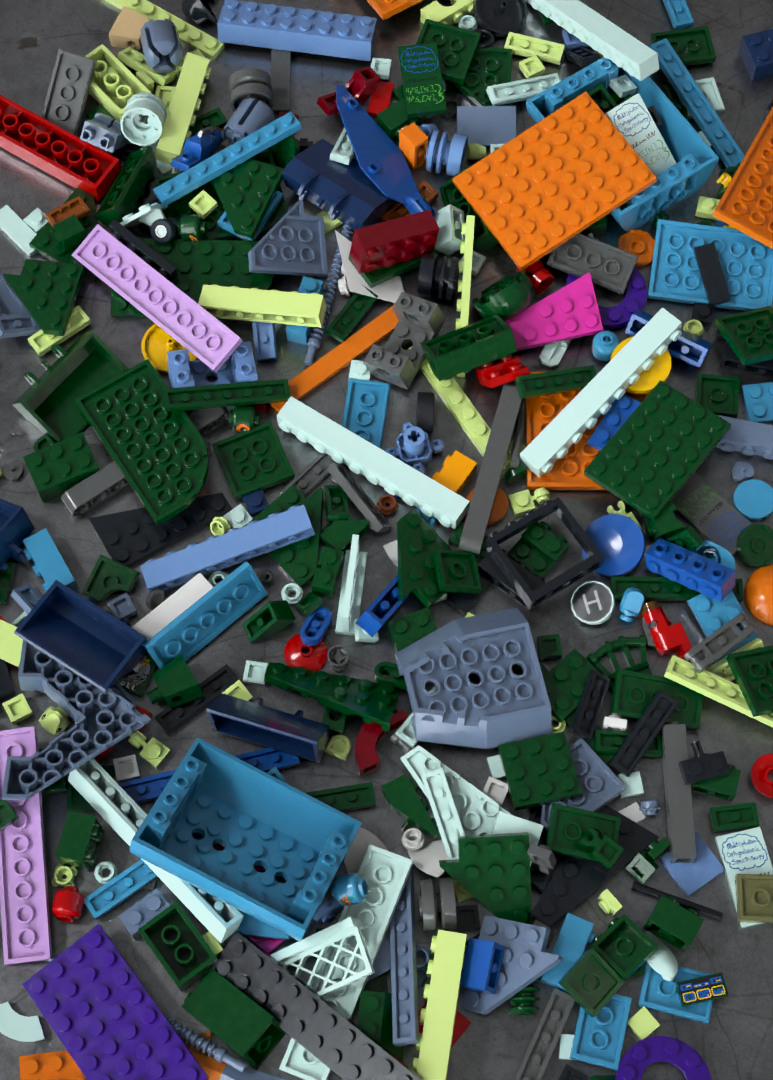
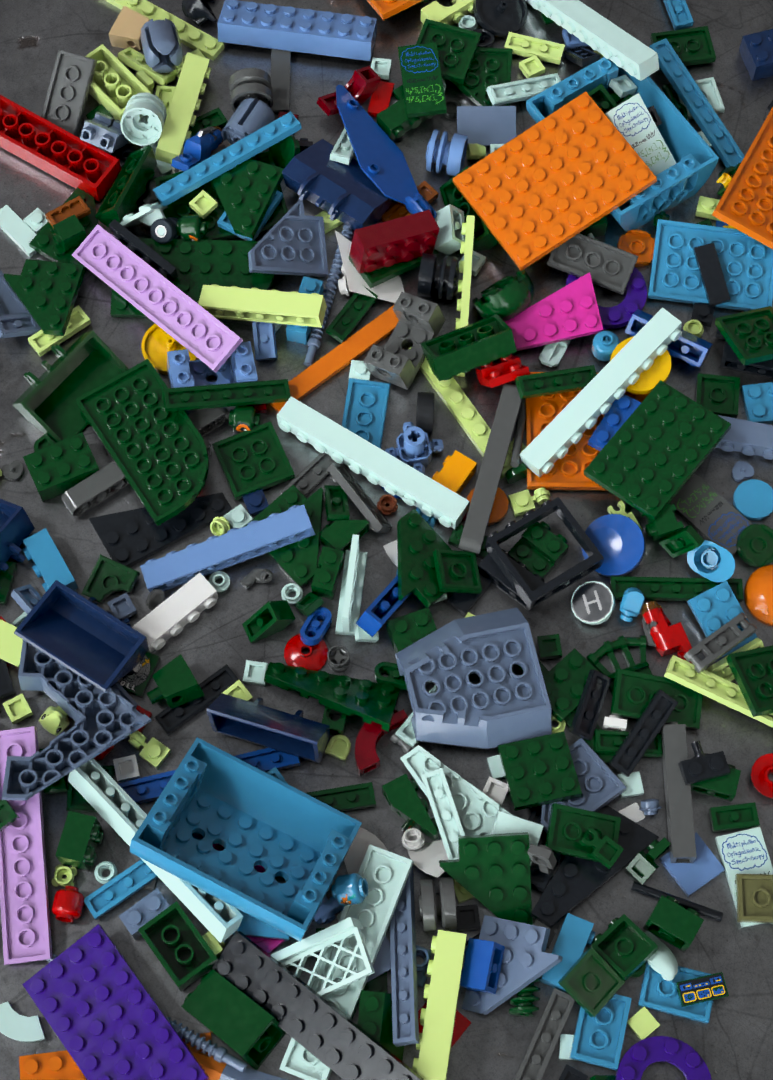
(207, 616): dark azure plate -> none
(413, 145): orange brick -> none
(428, 129): medium blue bar -> none
(540, 277): red wheel -> none
(609, 903): yellowish green plate -> none
(690, 569): blue brick -> none

